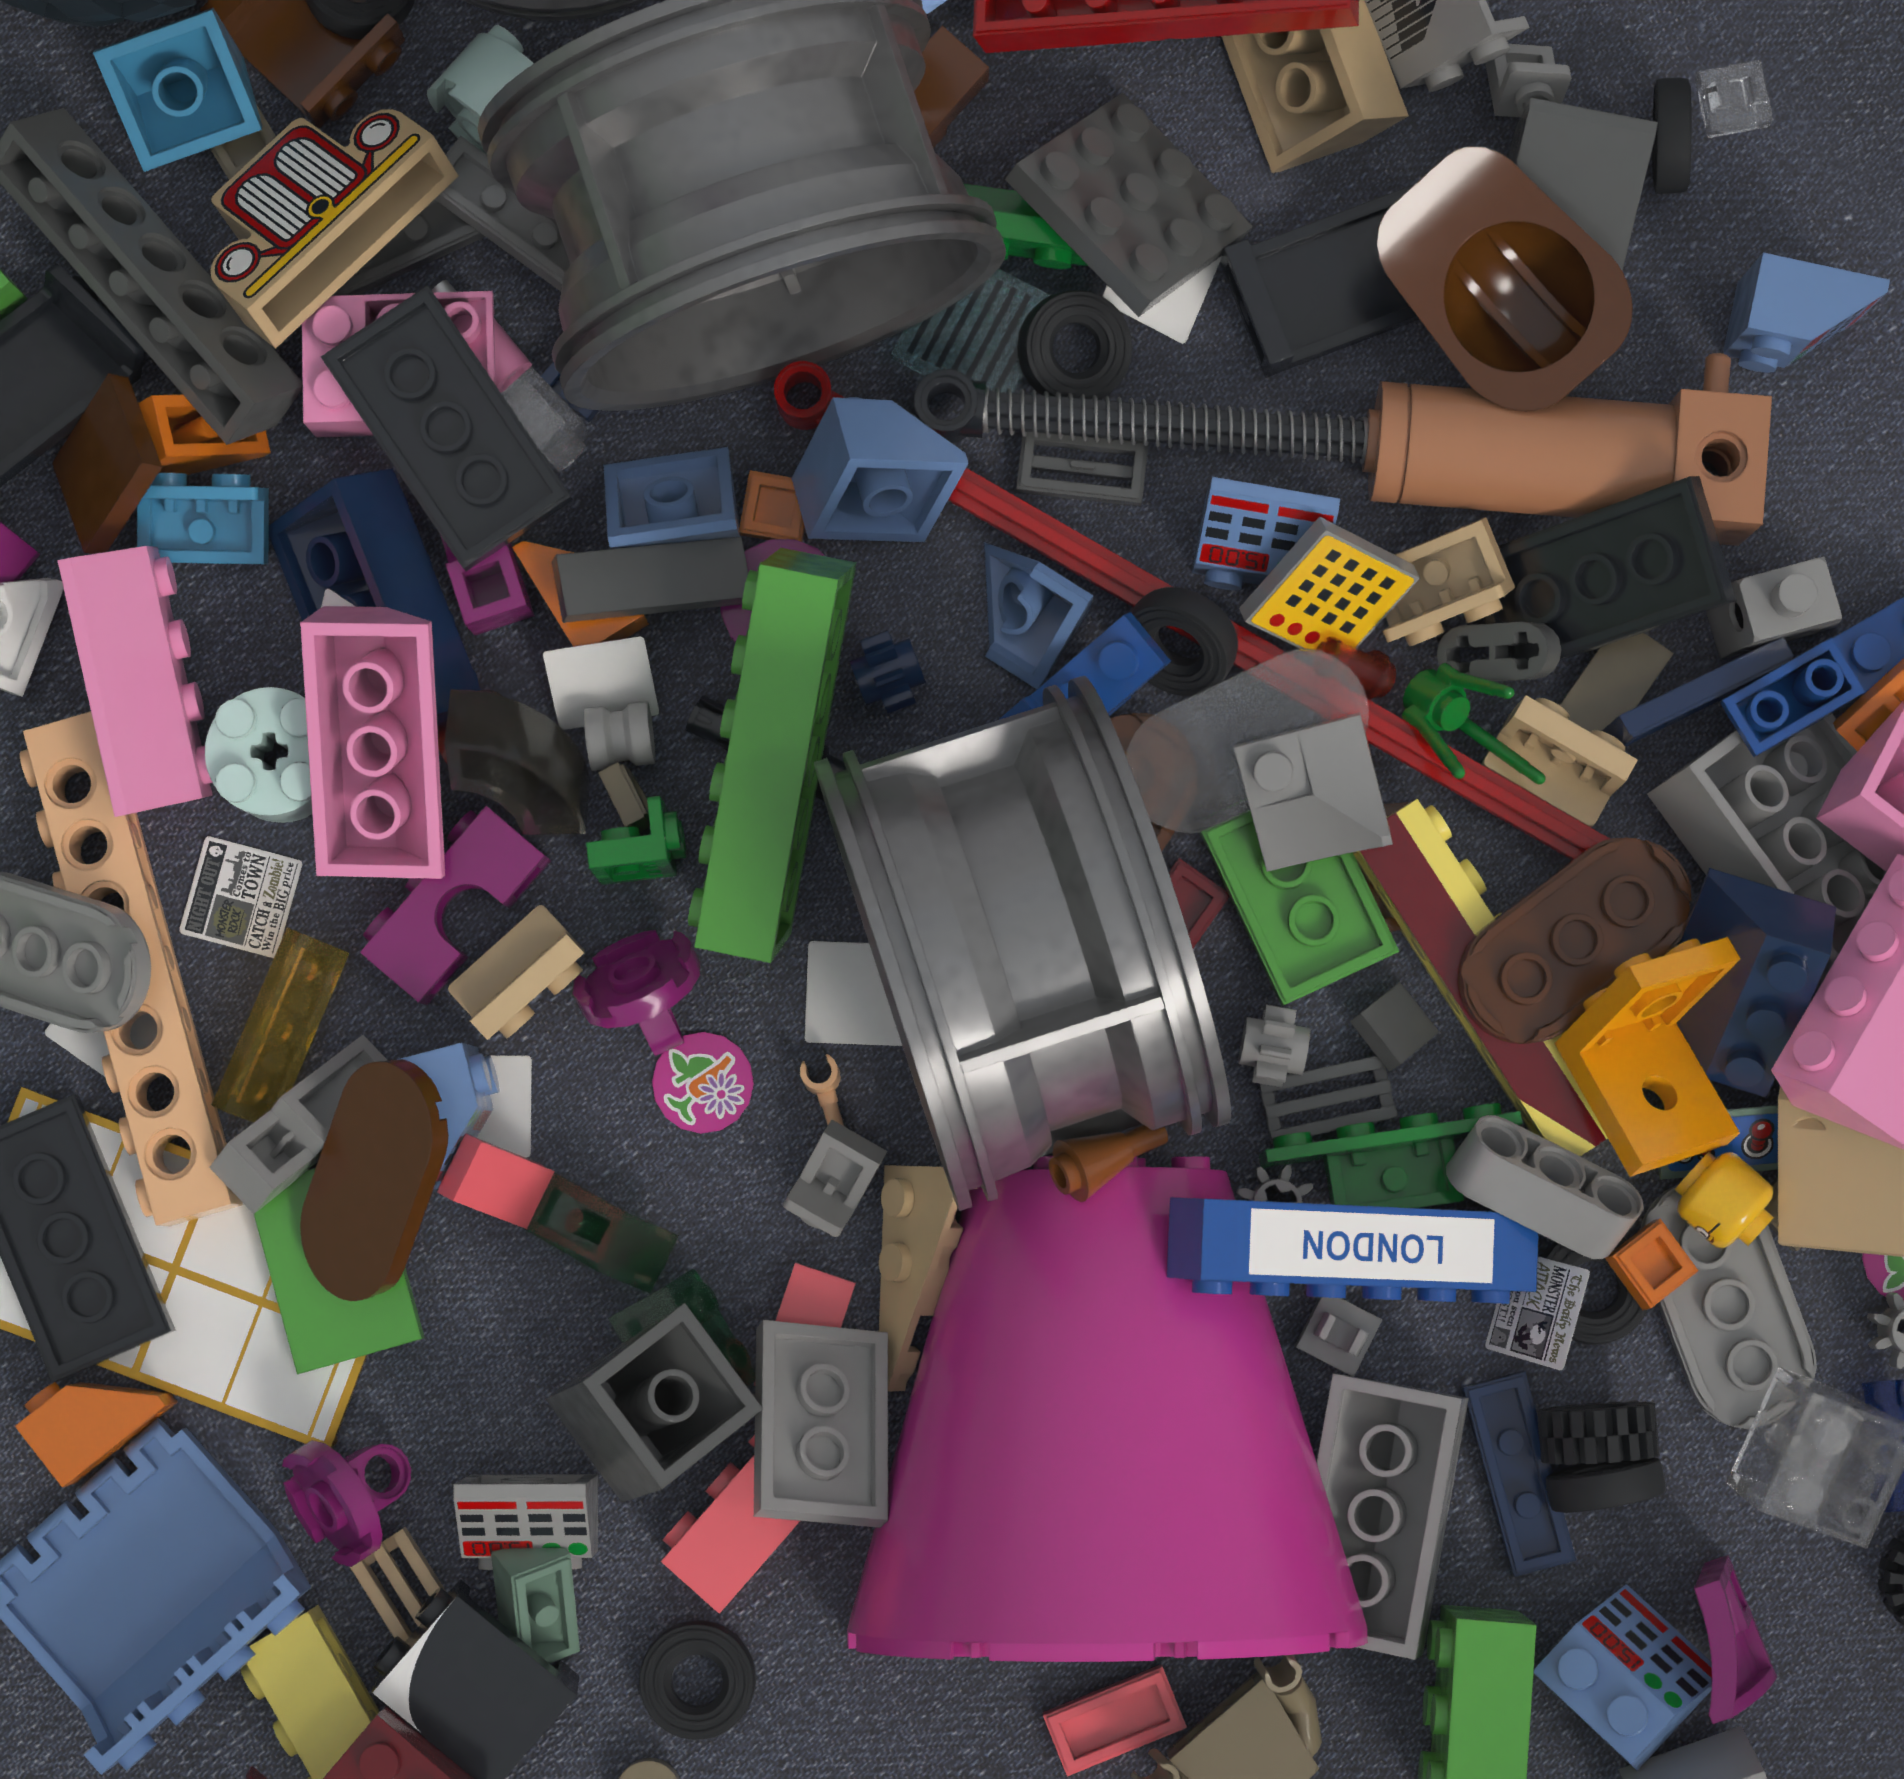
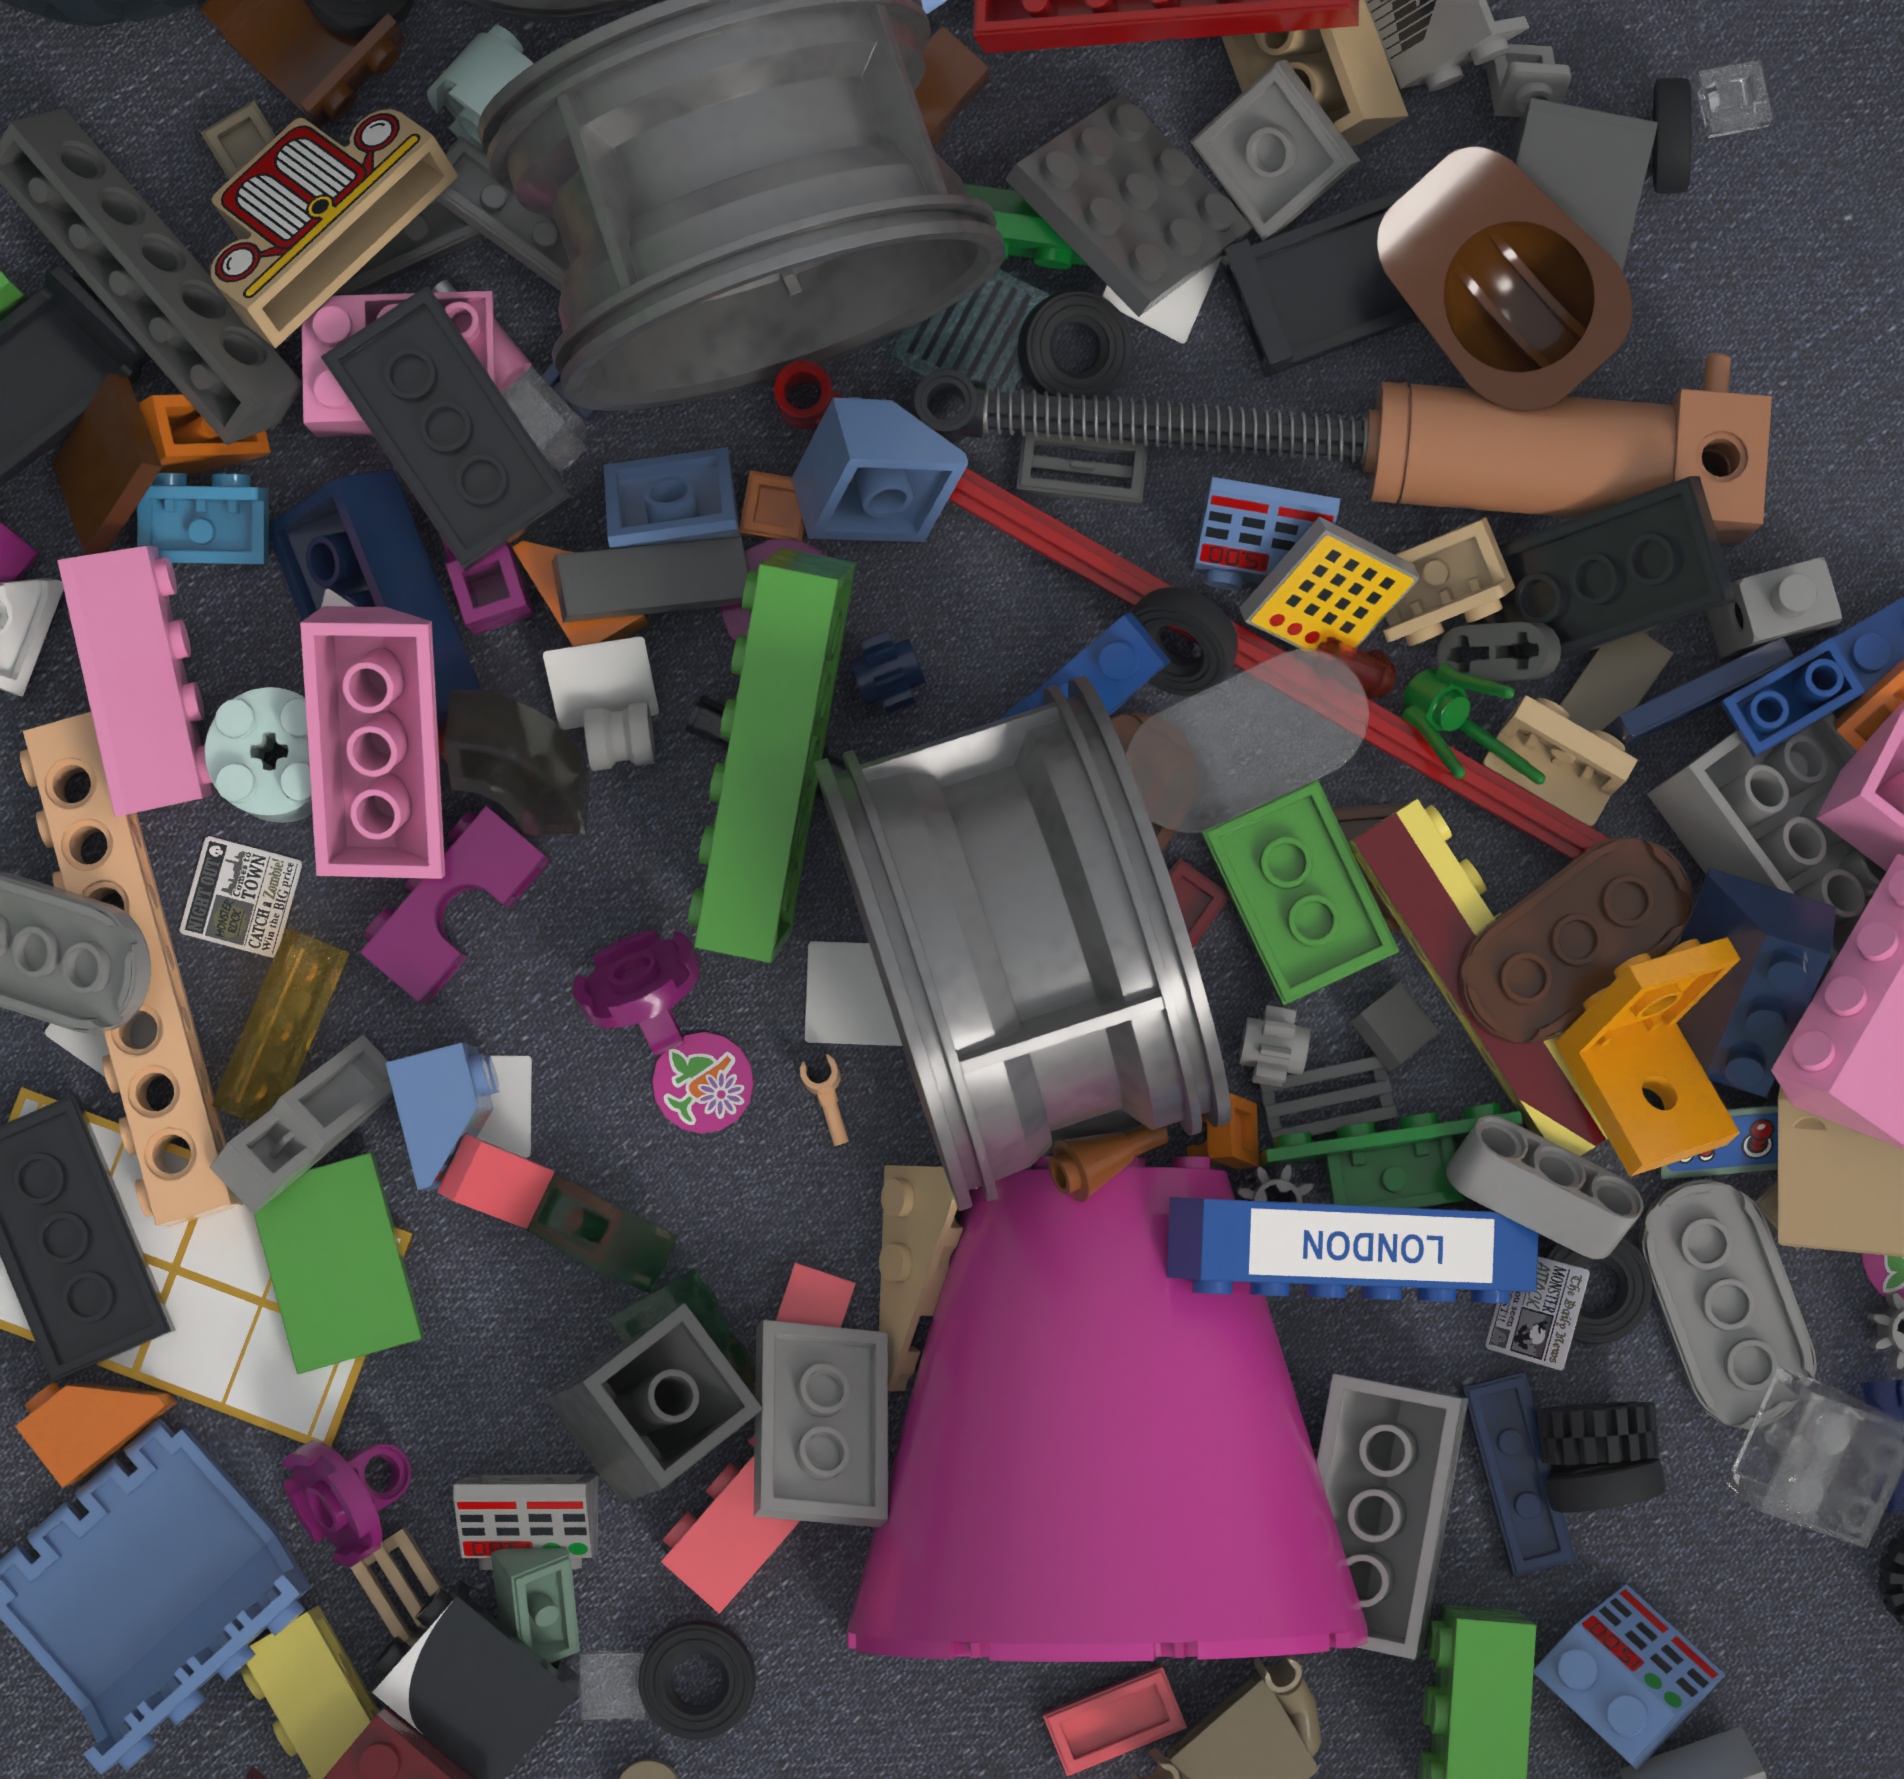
(180, 88): dark azure slope -> none
(373, 1179): reddish brown tile -> none
(516, 970): tan bracket -> none
(611, 1685): none -> clear tile
(626, 796): dark tan tile -> none
(631, 857): green bracket -> none
(834, 1179): light grey bracket -> none
(1029, 614): medium blue slope -> none
(1234, 1142): none -> orange tile
(1274, 150): none -> light grey tile
(1313, 792): light grey plate -> none
(1338, 1333): light grey tile -> none
(1651, 1264): orange tile -> none
(1725, 1200): yellow head -> none
(1738, 1655): magenta plate -> none
(1793, 307): medium blue slope -> none

